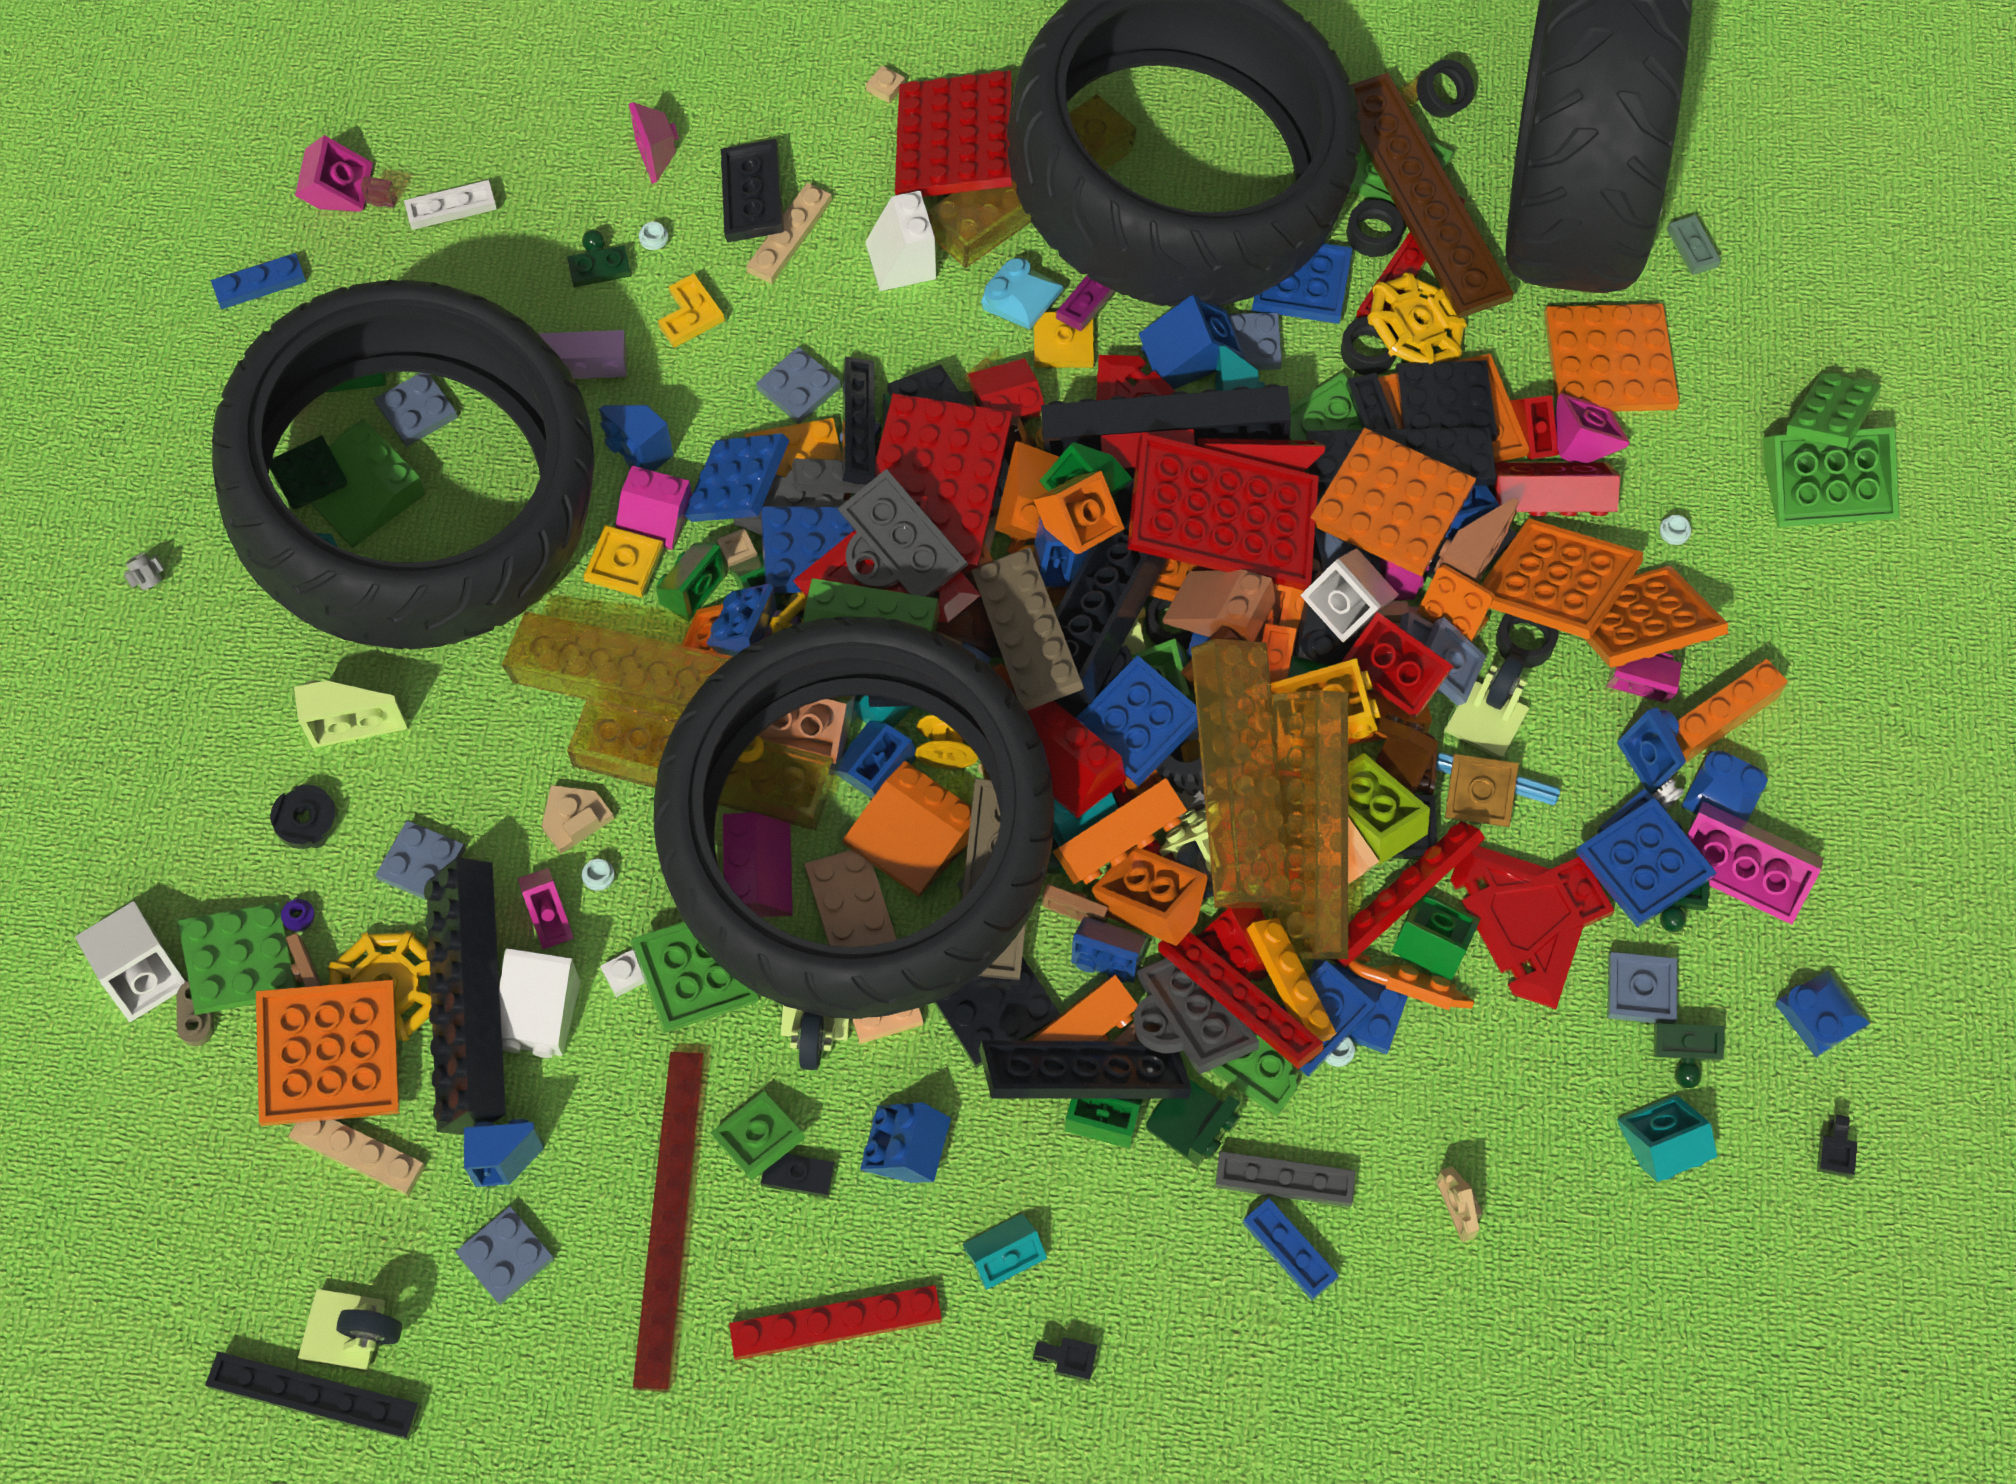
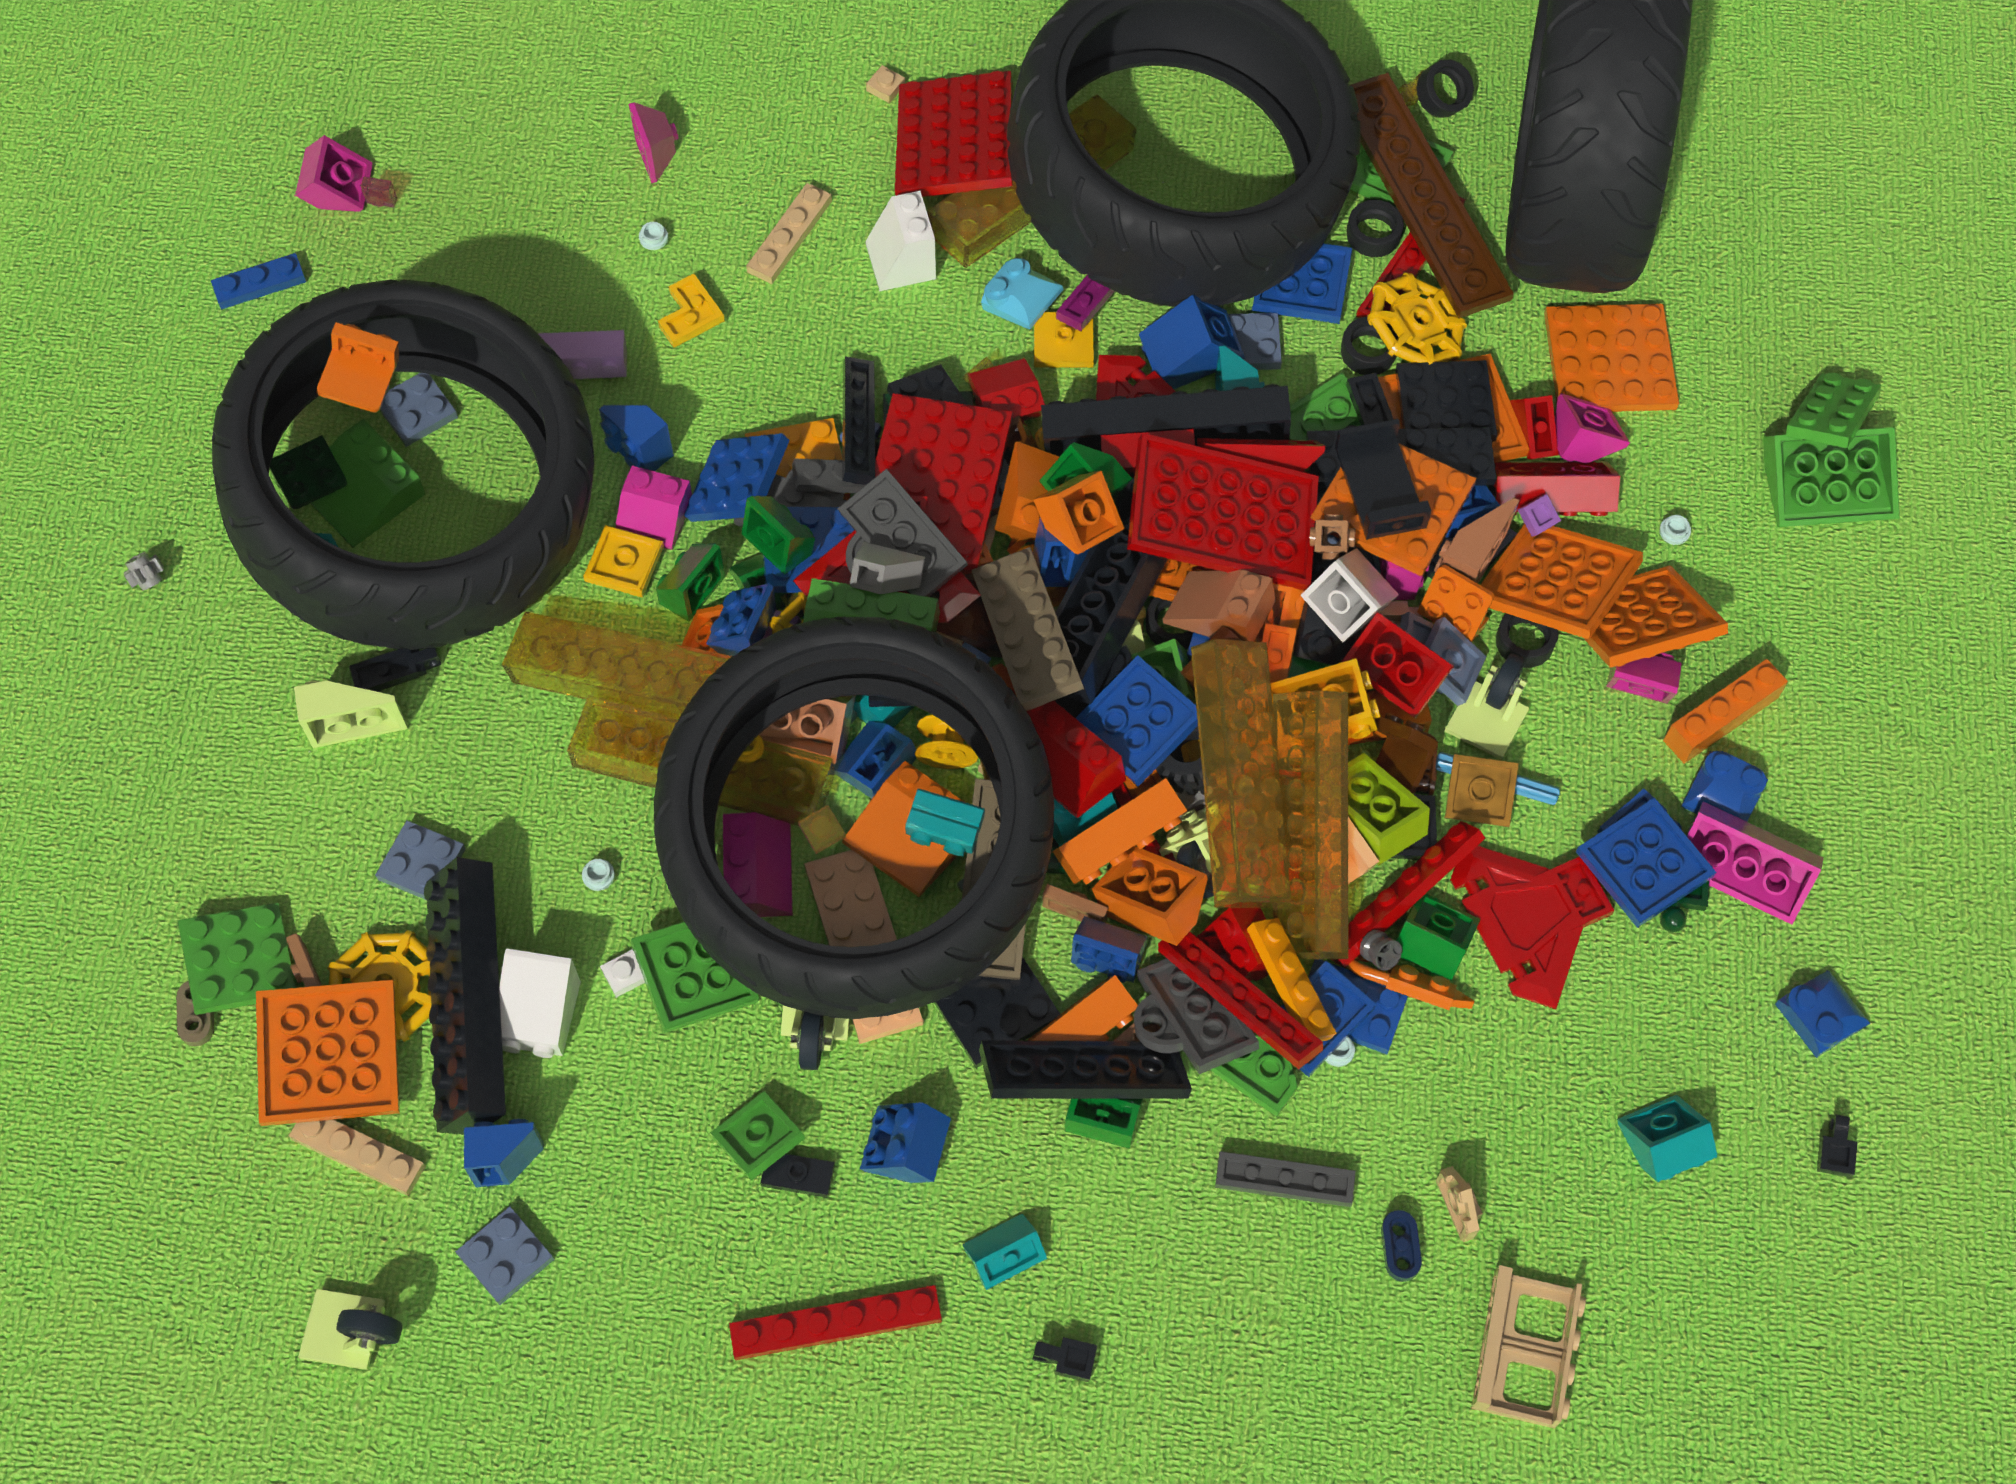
(130, 961): white slope -> none
(295, 803): black plate -> none
(301, 922): dark purple plate -> none
(313, 1396): black plate -> none
(358, 367): none -> orange bracket
(393, 668): none -> black hinge
(450, 204): white plate -> none
(545, 908): dark pink slope -> none
(573, 816): tan plate -> none
(598, 264): dark green plate -> none
(669, 1223): clear red plate -> none
(736, 547): tan plate -> none
(752, 190): black plate -> none
(776, 533): none -> green slope
(798, 385): sand blue plate -> none
(822, 829): none -> clear yellow plate
(886, 569): none -> light grey slope
(944, 822): none -> teal brick
(1194, 1123): dark green bracket -> none
(1290, 1249): blue plate -> none
(1320, 534): none -> medium nougat brick
(1380, 480): none -> black panel
(1380, 949): none -> dark grey wheel
(1401, 1247): none -> dark blue plate
(1504, 1345): none -> tan window
(1539, 515): none -> medium lavender plate
(1642, 988): sand blue plate -> none
(1653, 748): blue slope -> none
(1669, 794): white bush -> none
(1688, 1043): dark green plate -> none
(1693, 245): sand green plate -> none

